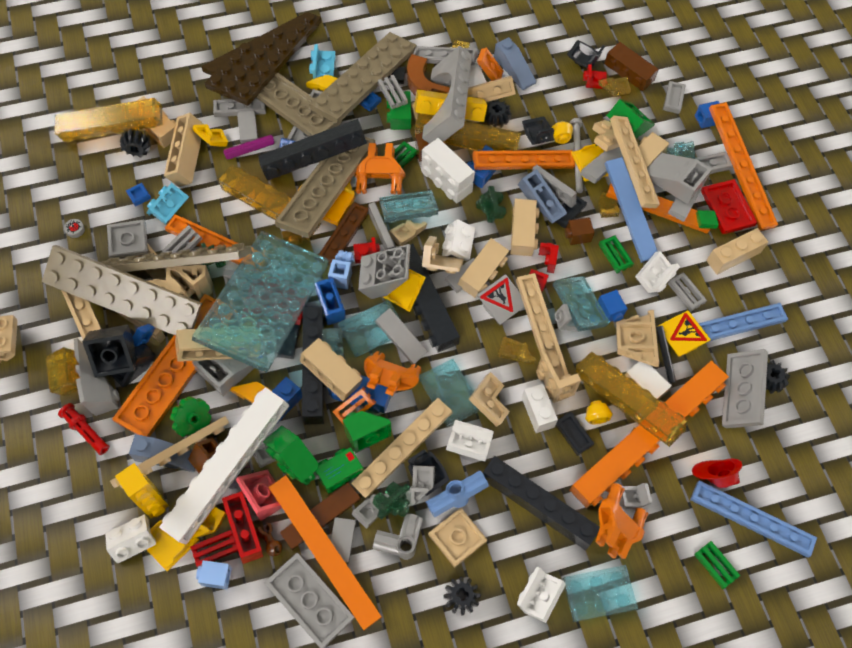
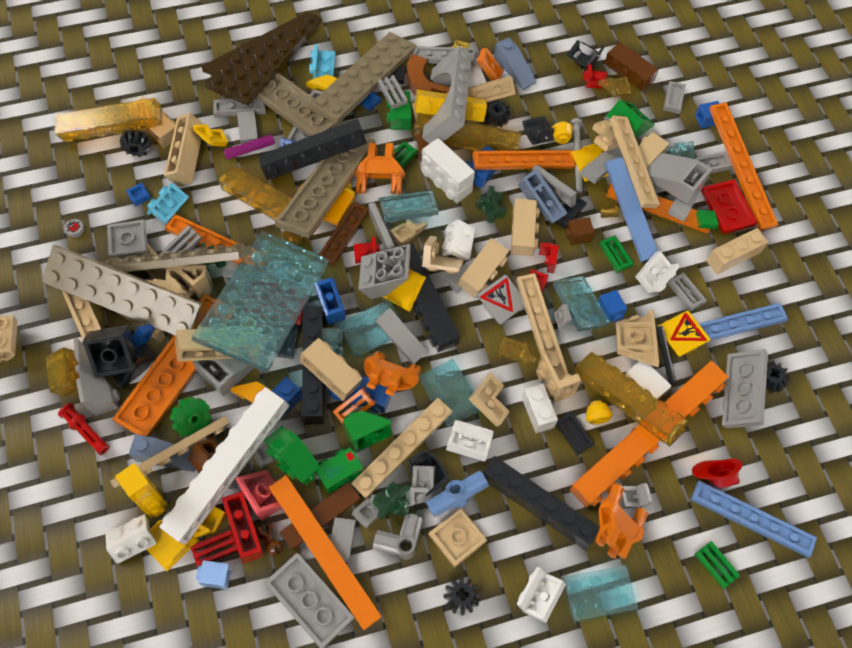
(341, 269): light blue brick -> none

